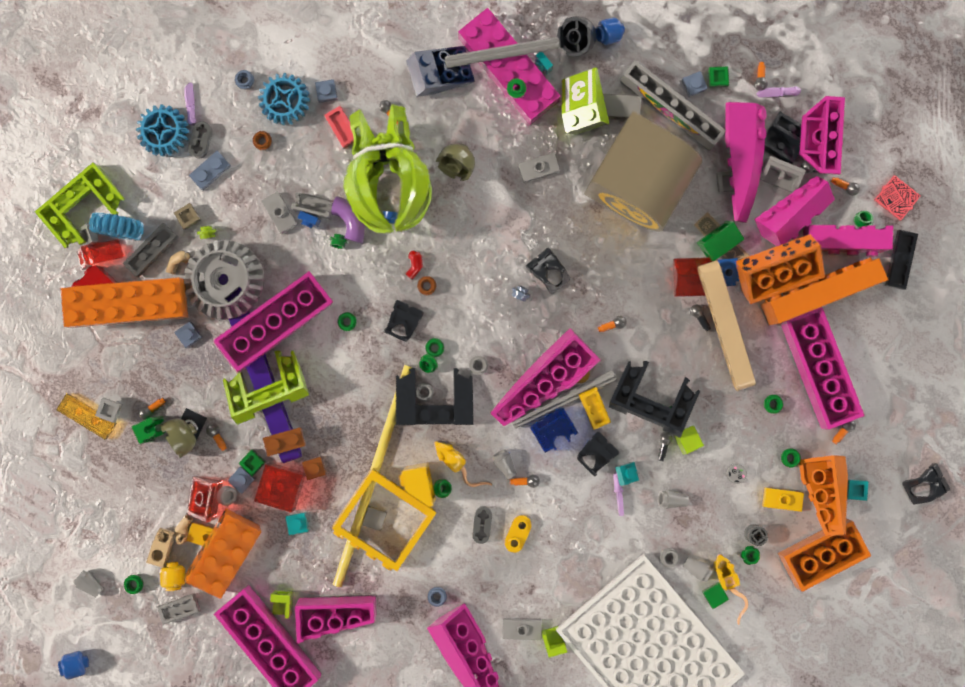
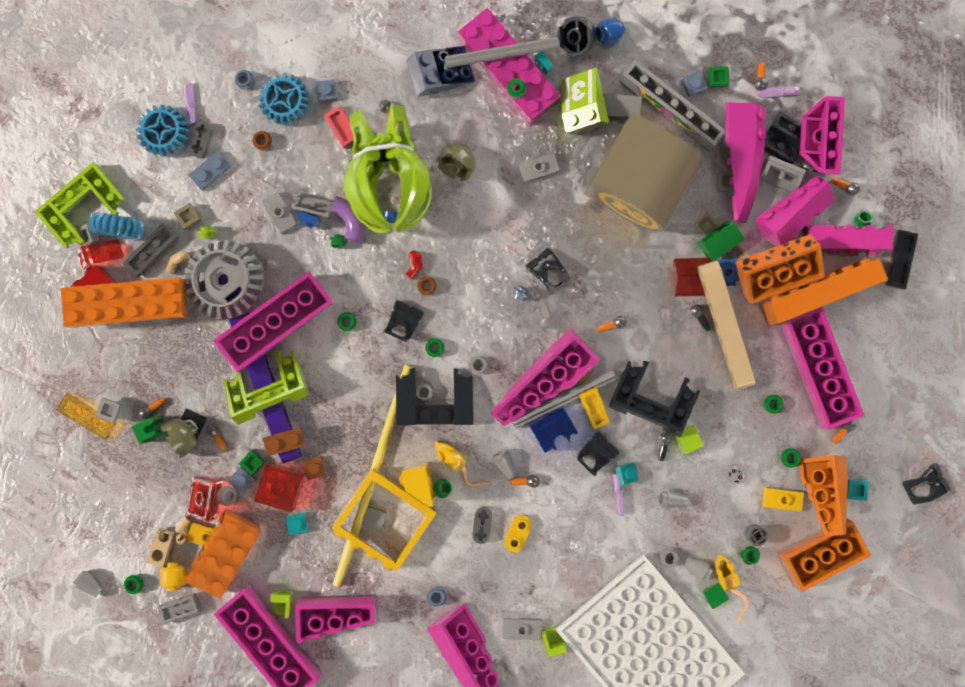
(73, 665): blue head -> none
(188, 334): sand blue plate -> none
(428, 363): green plate -> none
(897, 197): coral piece -> none

